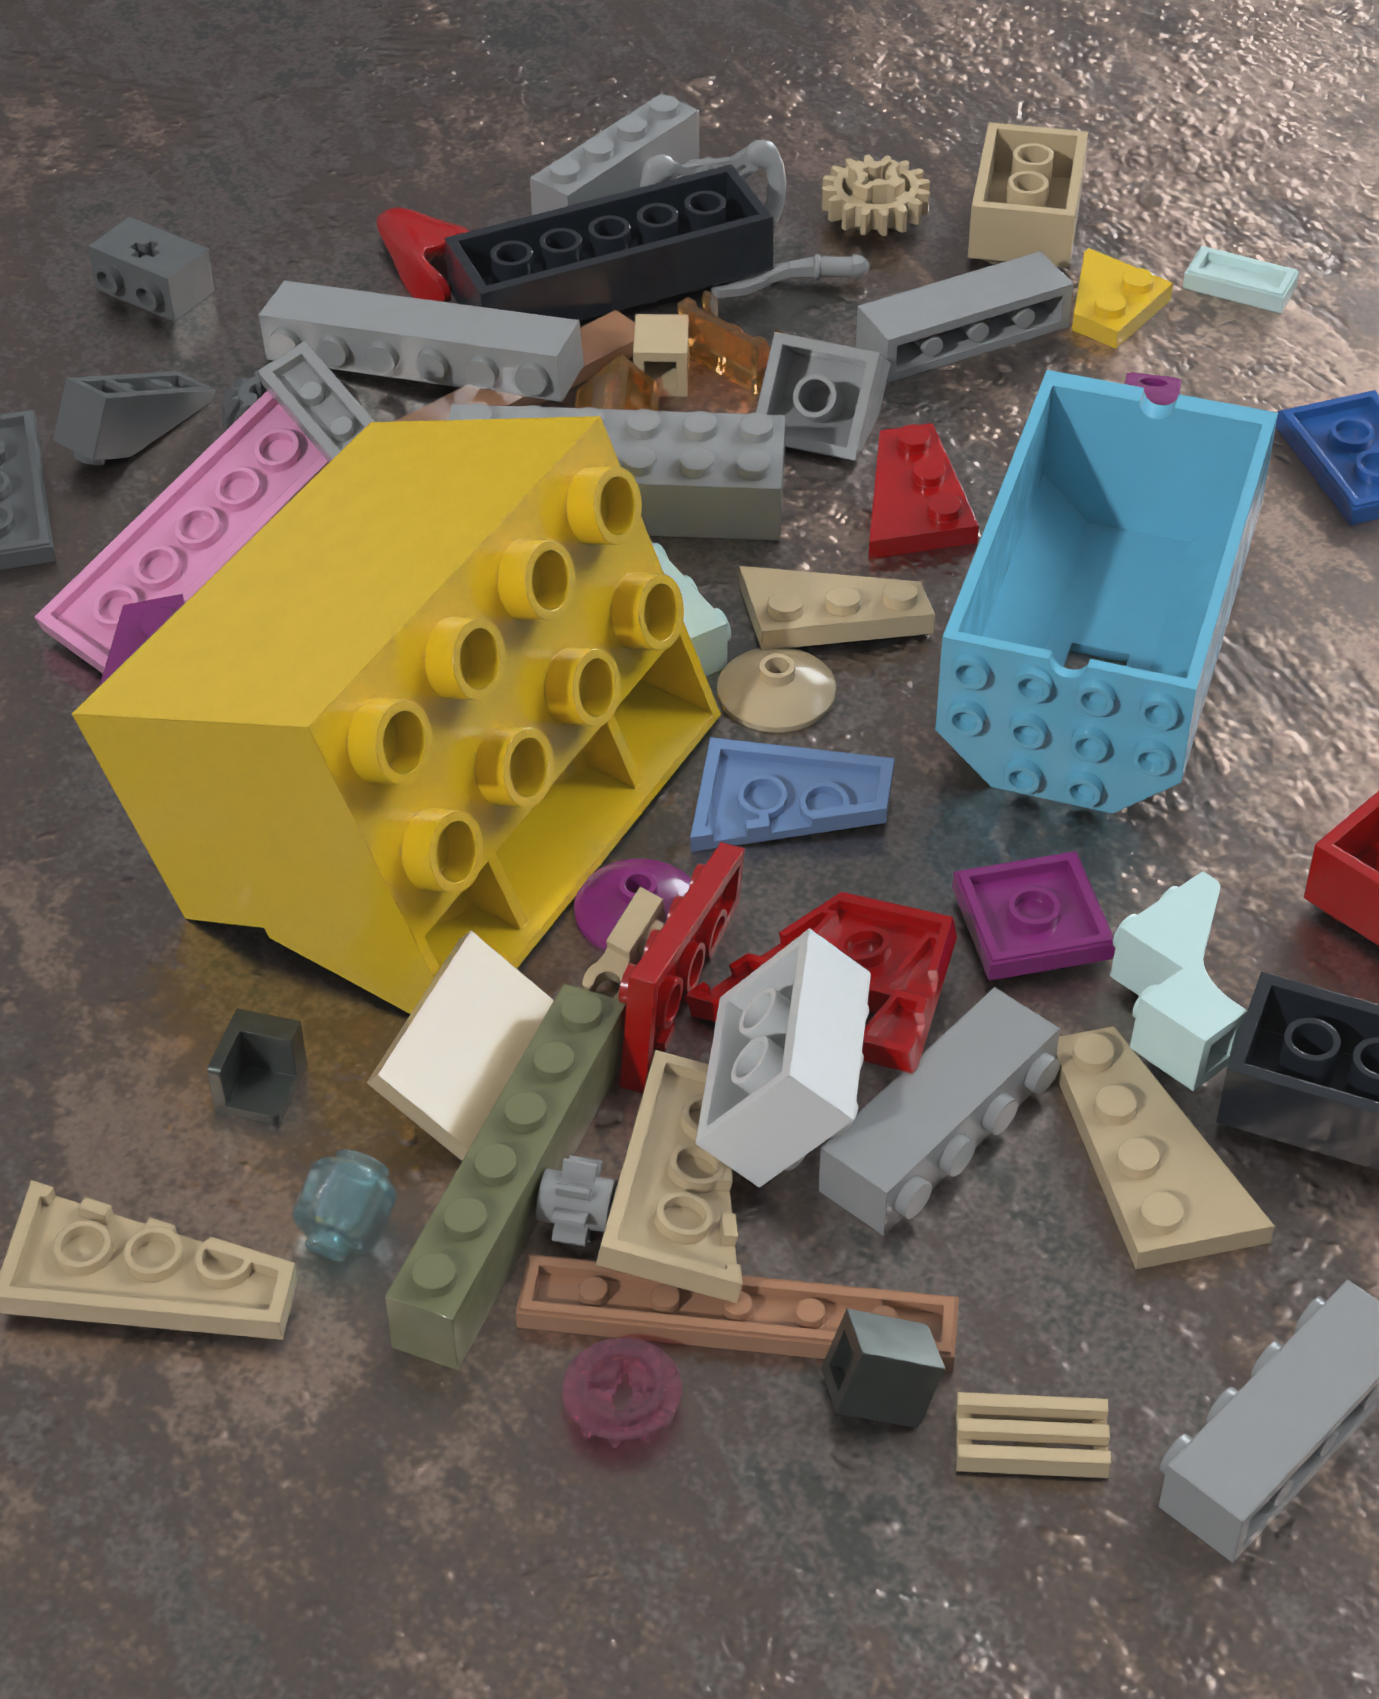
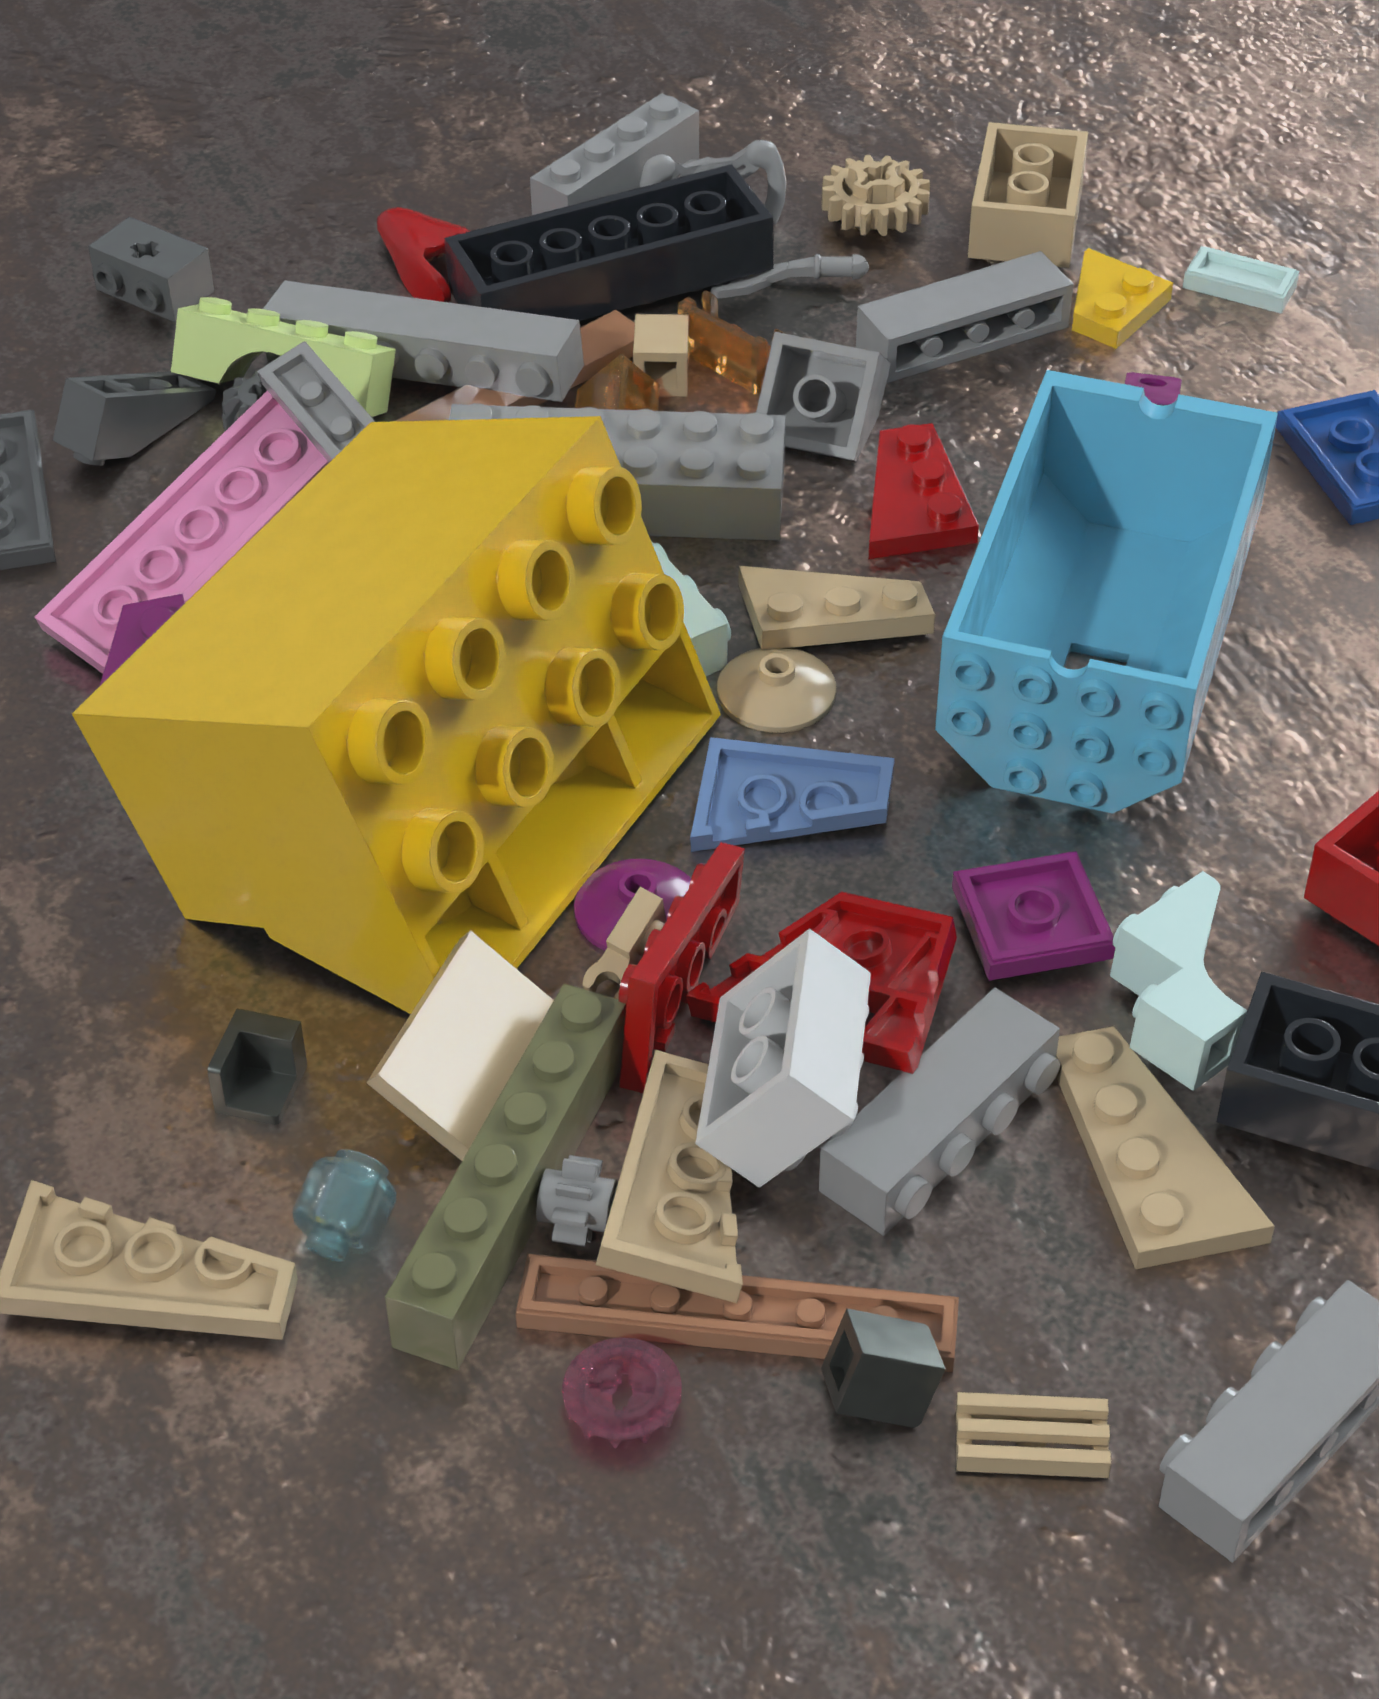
(223, 343): none -> yellowish green arch

